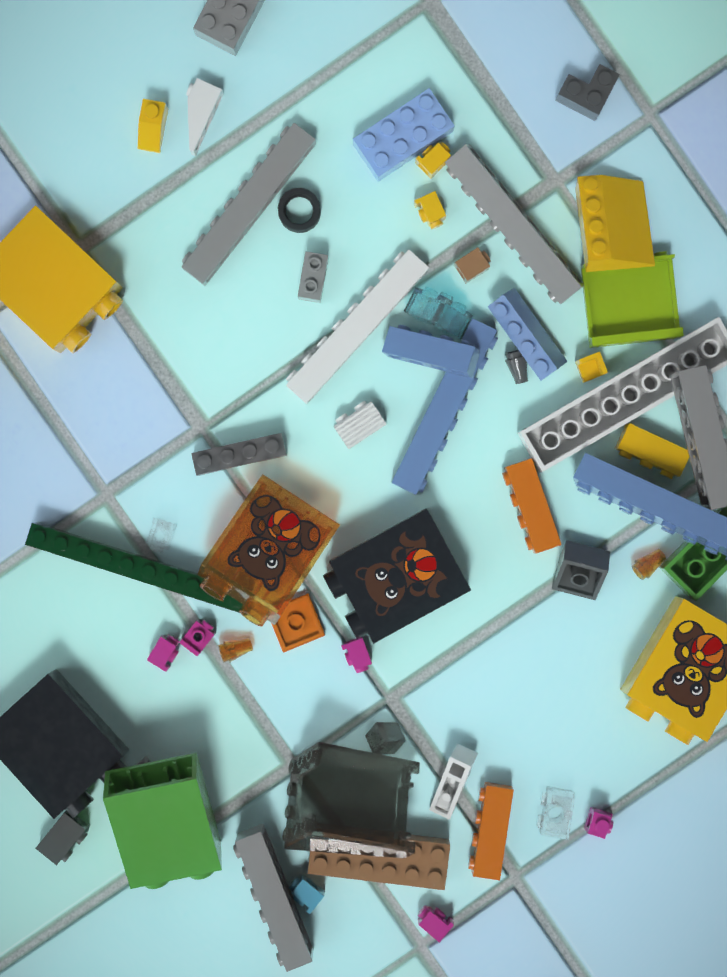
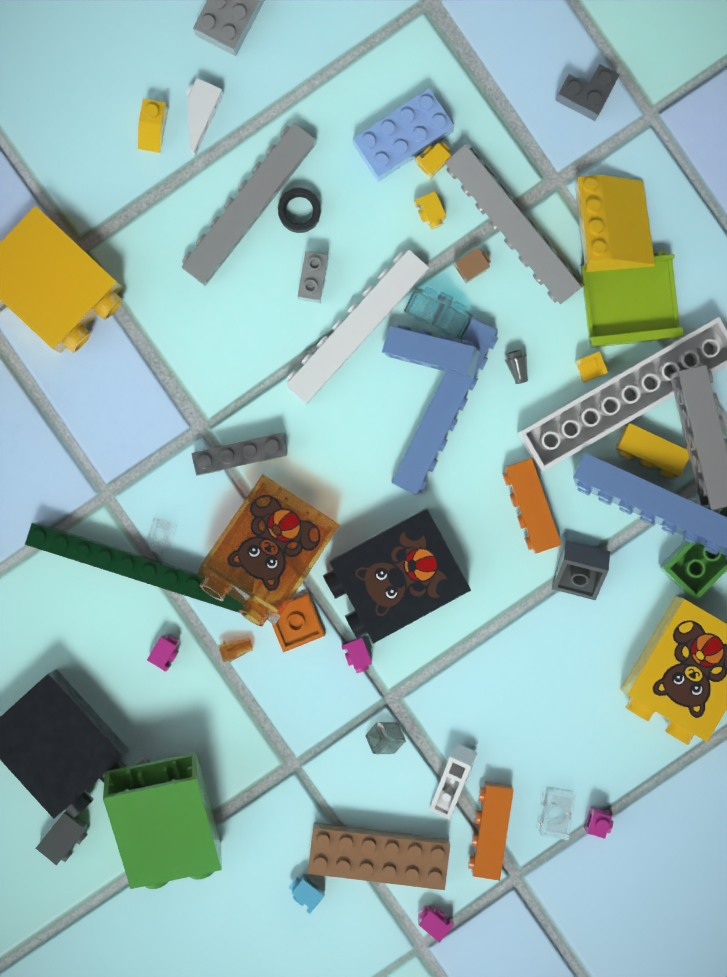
(191, 643): dark pink brick -> none
(274, 897): light grey brick -> none
(349, 802): clear smoke windscreen -> none
(359, 425): white brick -> none
(527, 334): medium blue brick -> none
(648, 564): clear orange cone -> none

